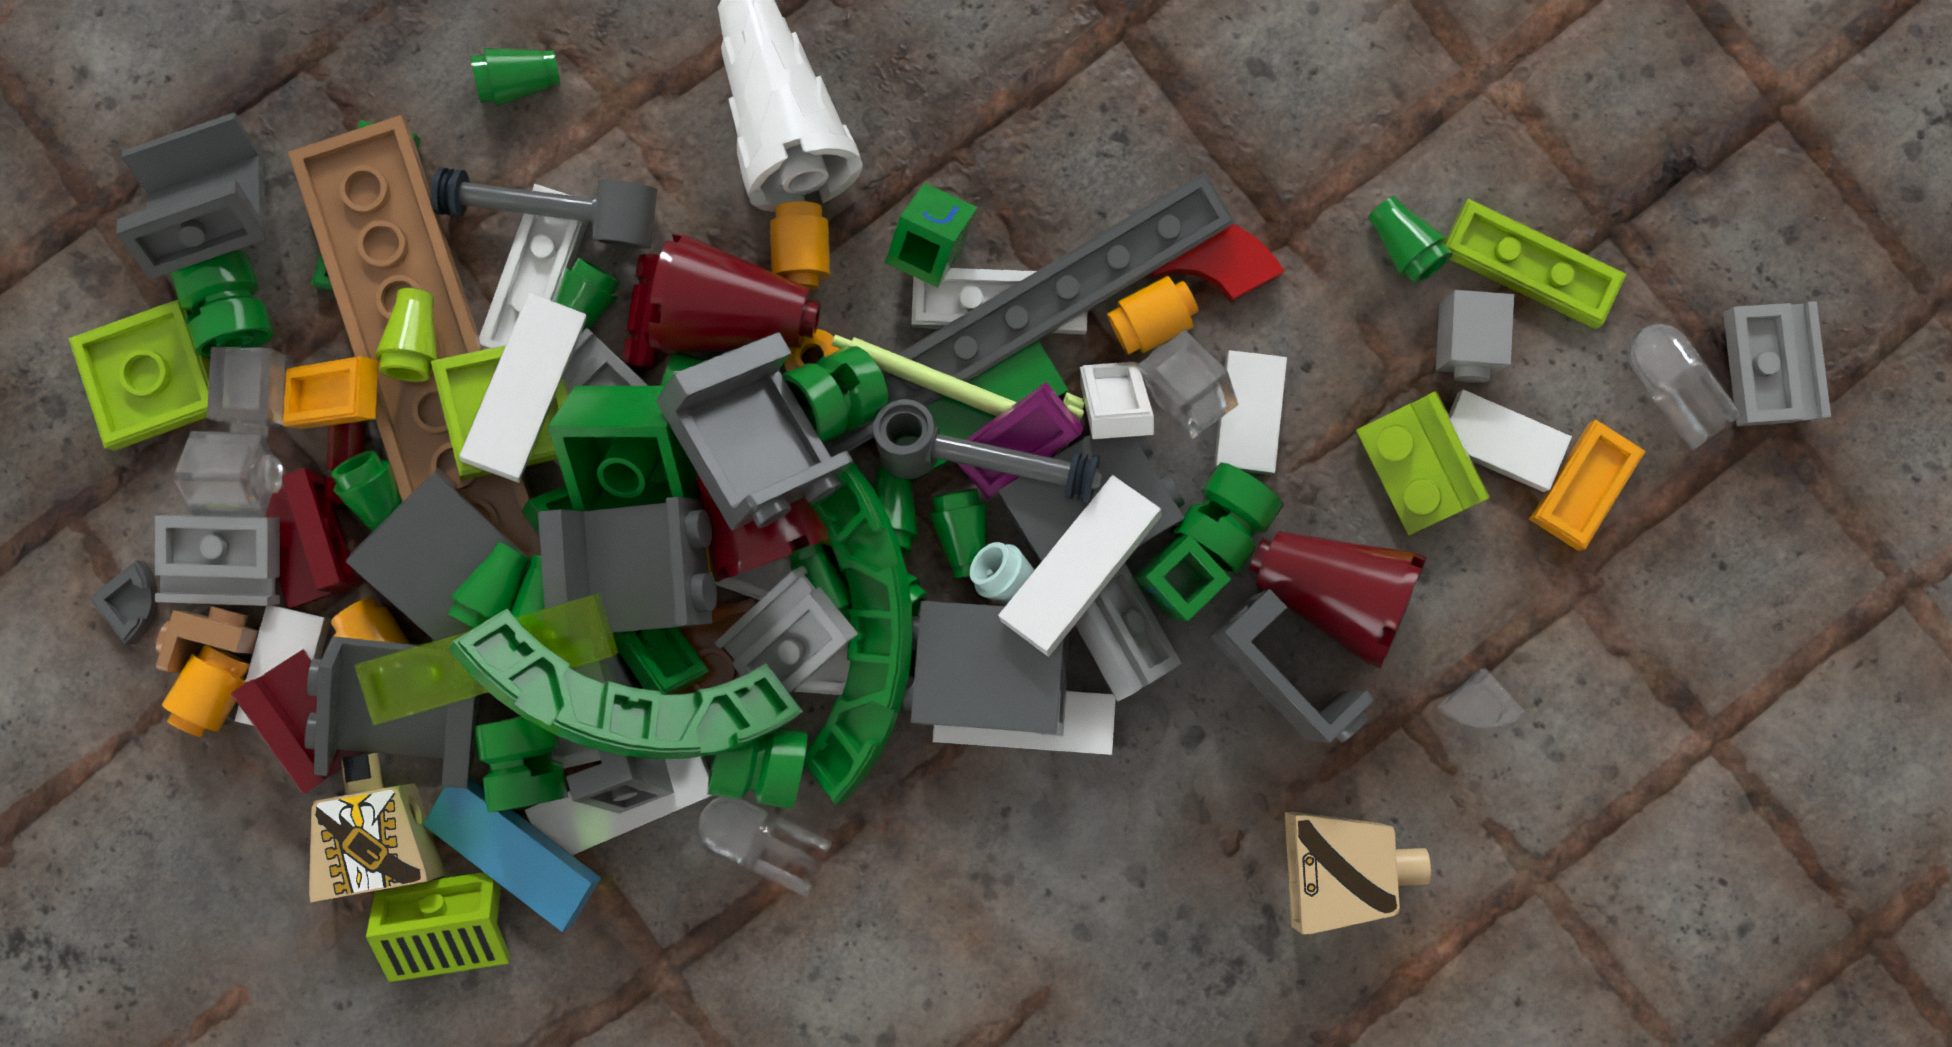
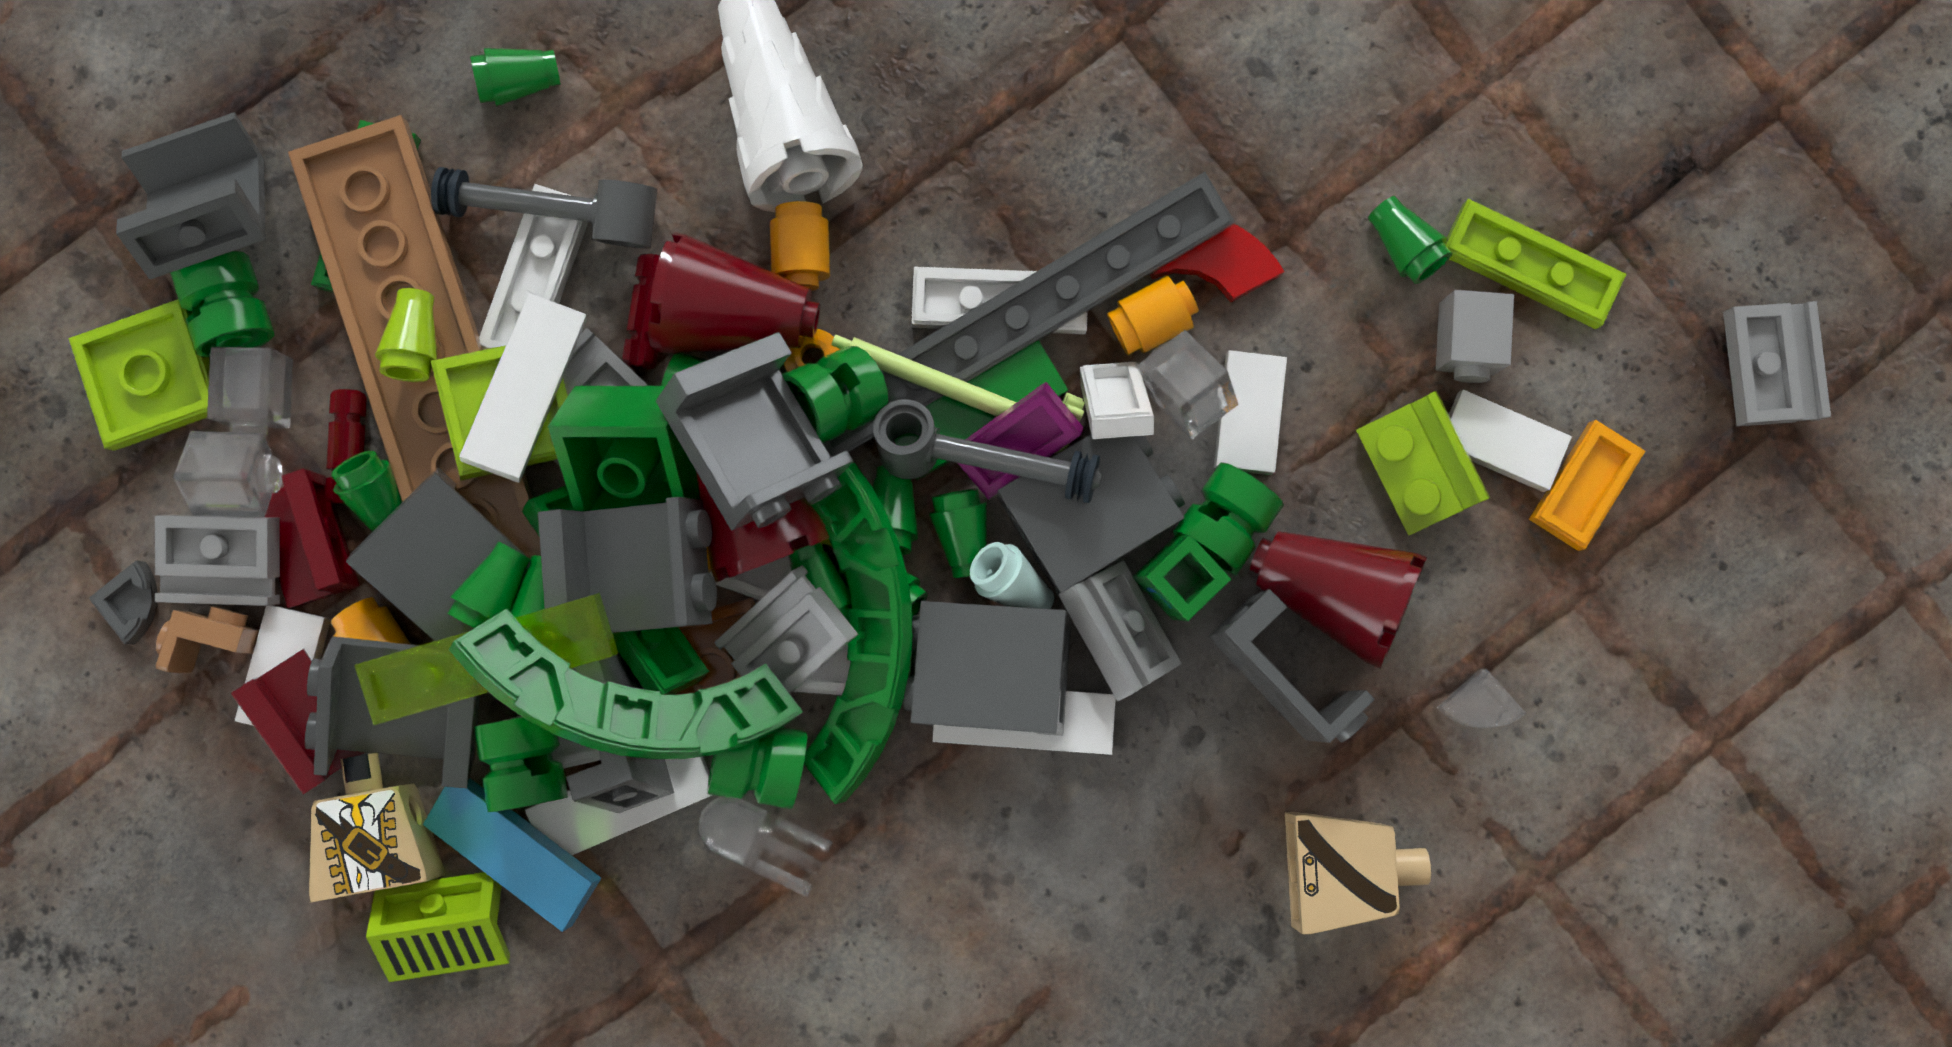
(203, 690): light orange brick -> none
(331, 393): light orange tile -> none
(587, 290): green cone -> none
(930, 234): green brick -> none
(1080, 565): white tile -> none
(1680, 383): clear arm -> none

